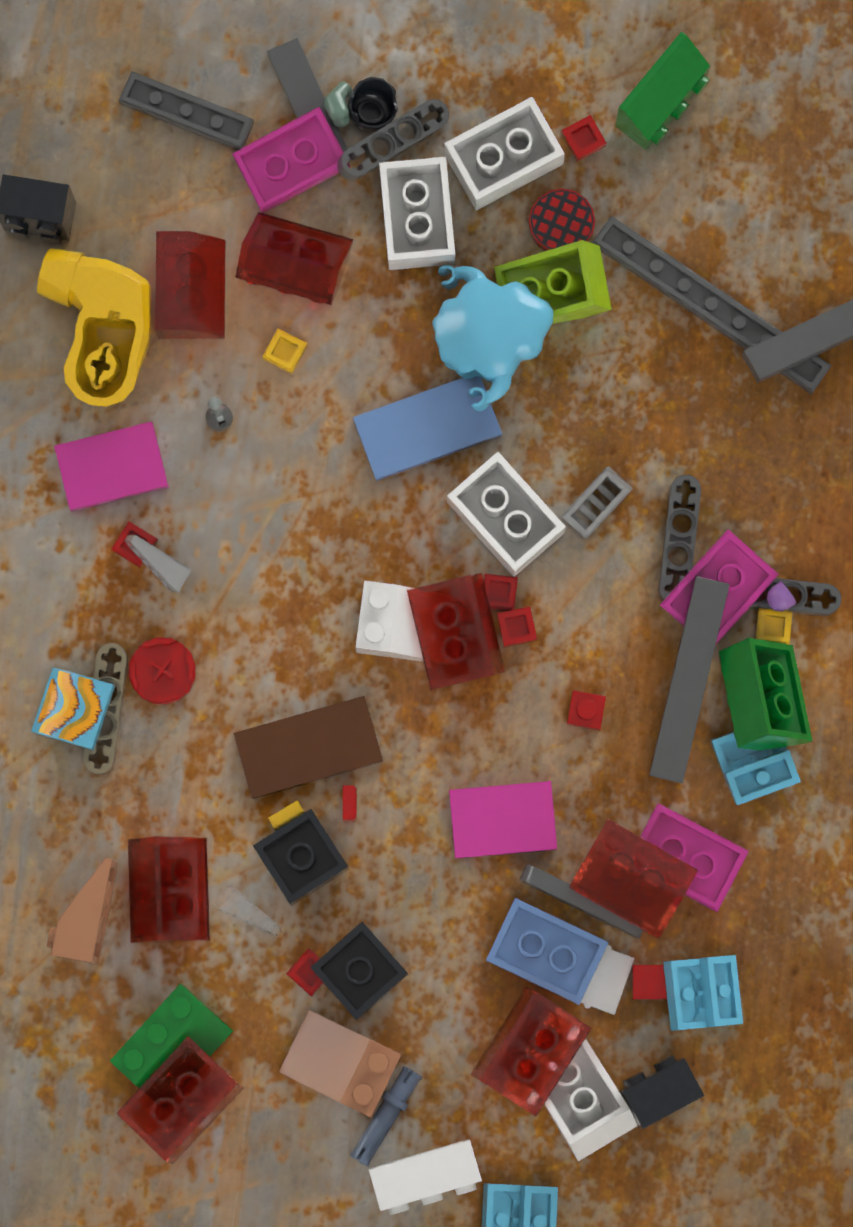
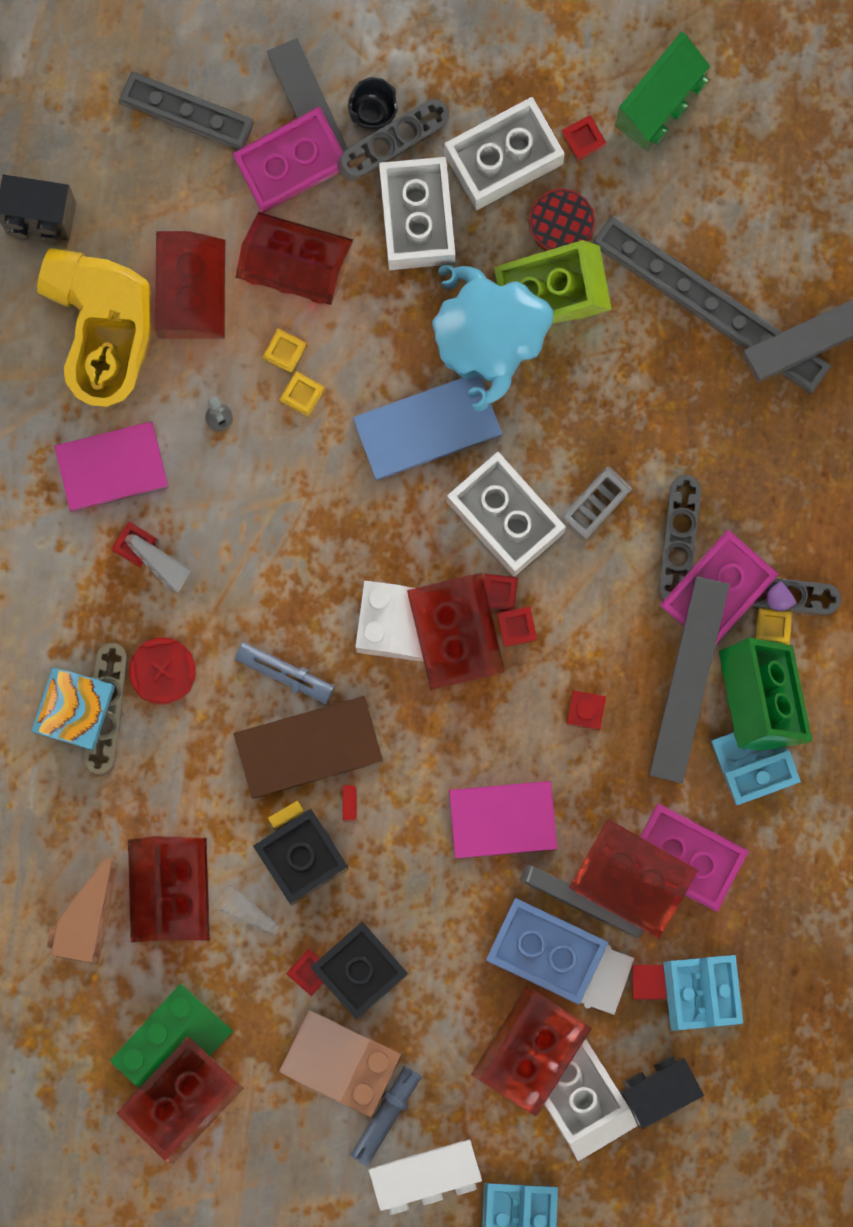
(248, 656): none -> sand blue pin
(302, 394): none -> yellow tile
(336, 105): sand green arm -> none

